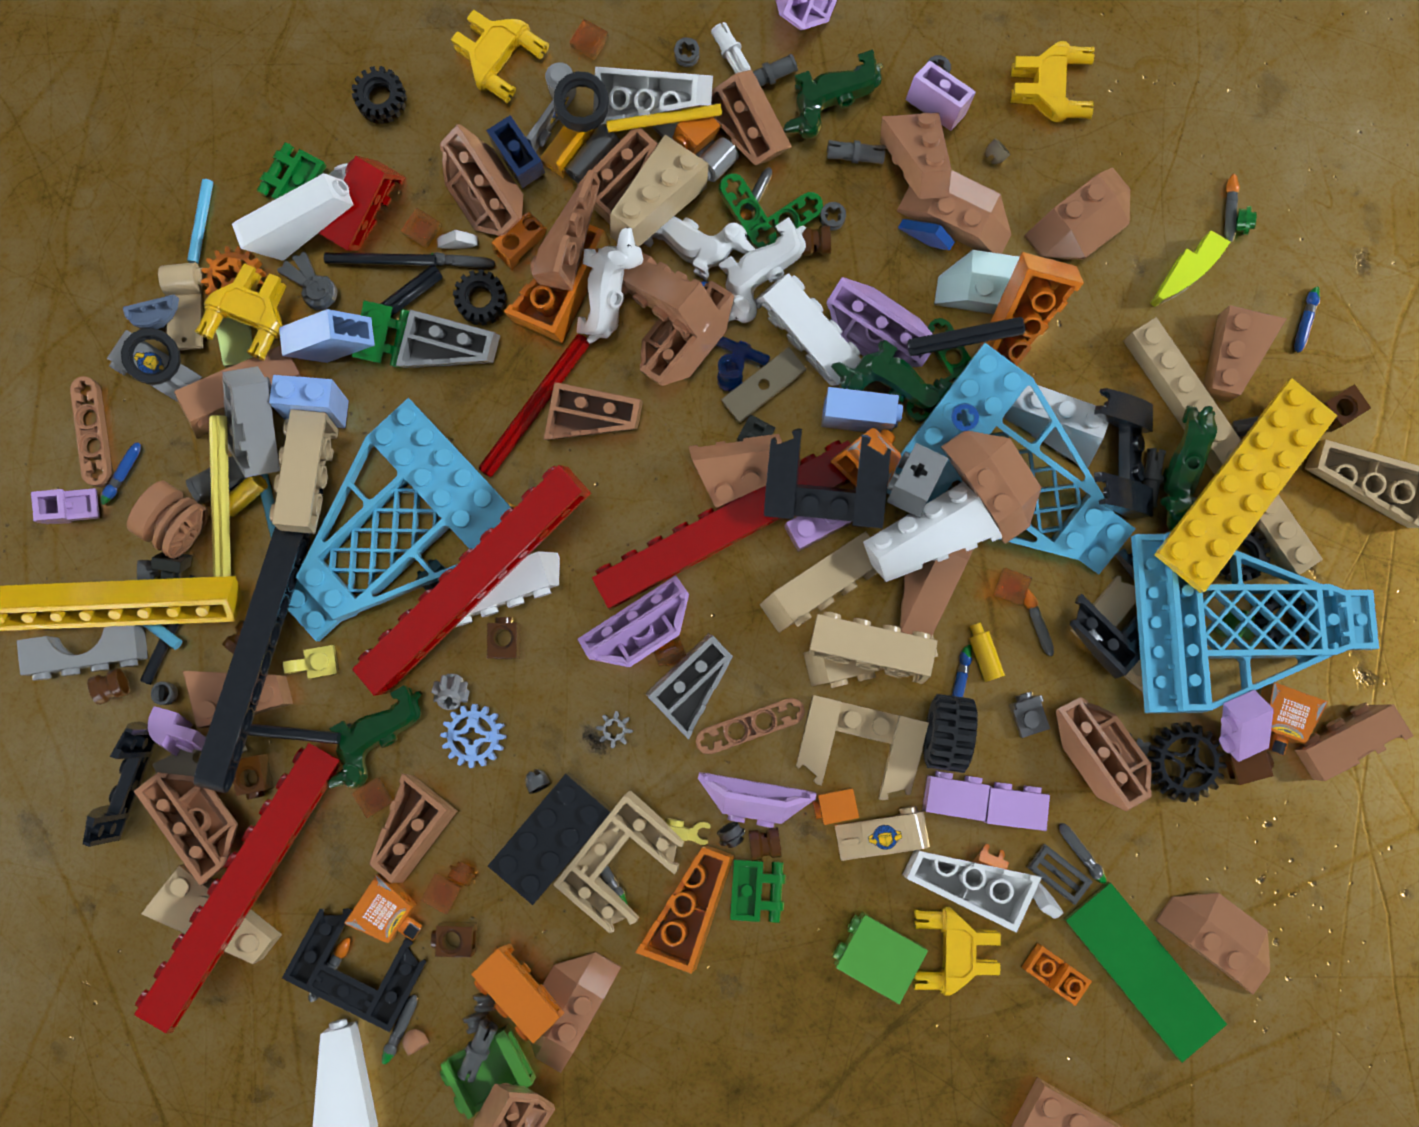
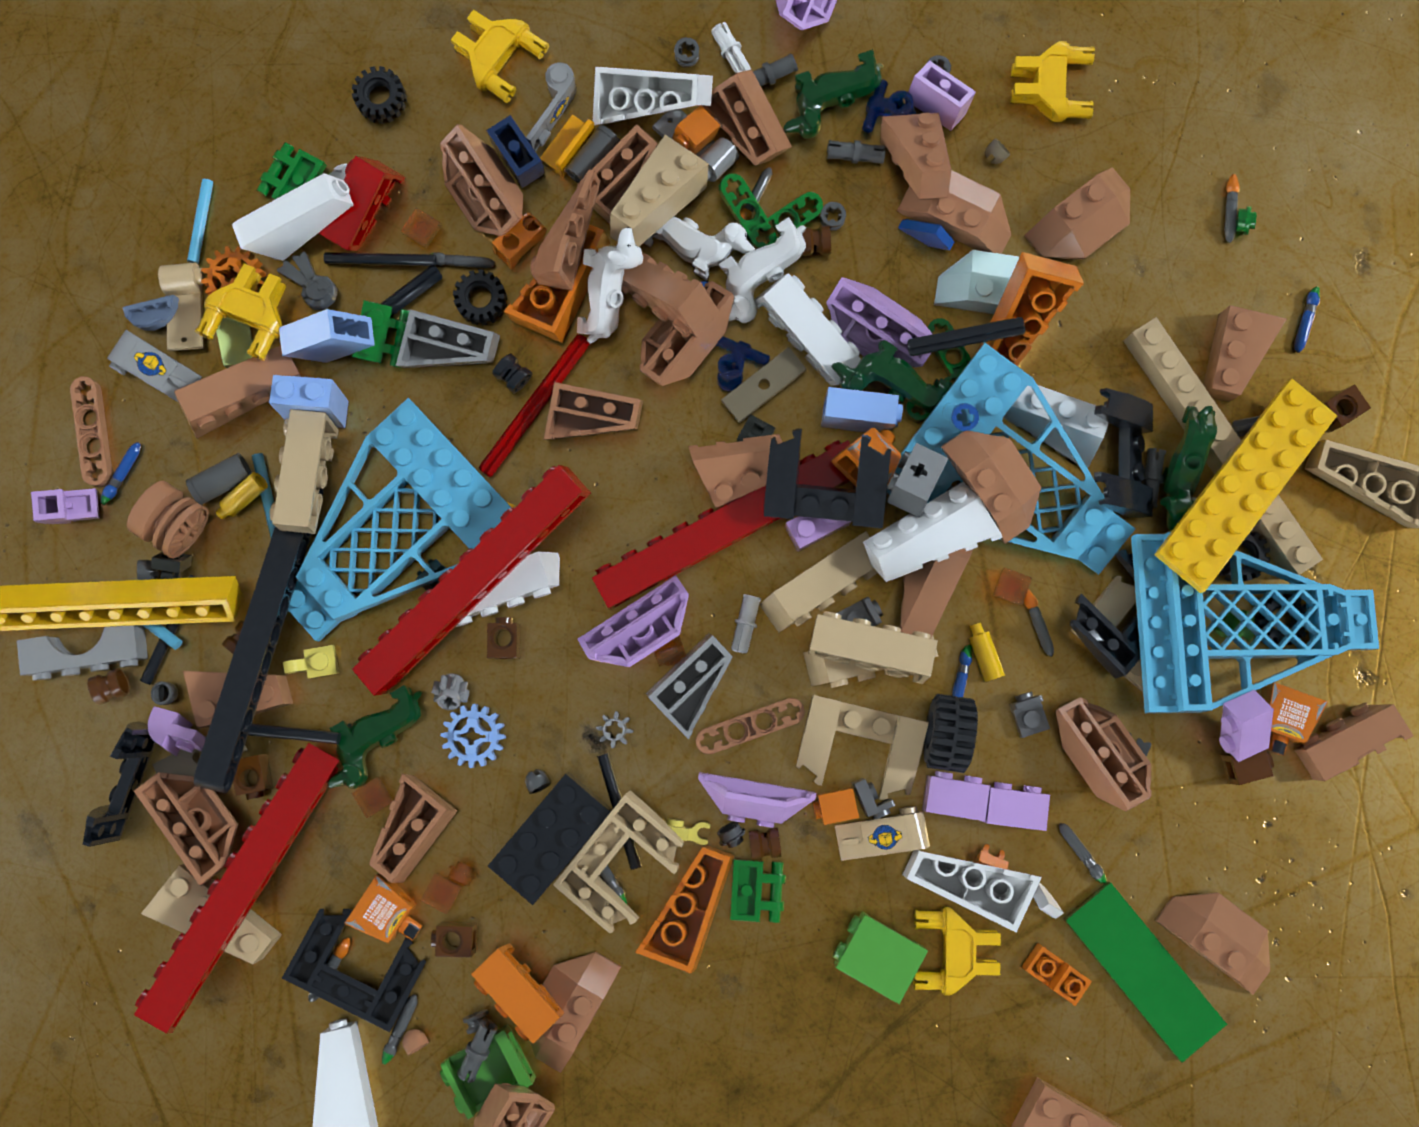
(150, 334): black tyre -> none
(220, 495): light yellow axle -> none
(250, 421): light grey wedge -> none
(457, 240): white tile -> none
(484, 1003): dark grey bush -> none
(512, 373): none -> black wheel
(581, 79): black tyre -> none
(589, 39): clear orange plate -> none
(615, 797): none -> black piece
(664, 118): yellow bar -> none
(745, 623): none -> white axle
(863, 609): none -> flat silver bracket
(866, 795): none -> flat silver bracket
(891, 106): none -> clear blue piece
(1039, 858): dark grey tile -> none
(1190, 752): black gear -> none
(1191, 267): neon yellow slope -> none

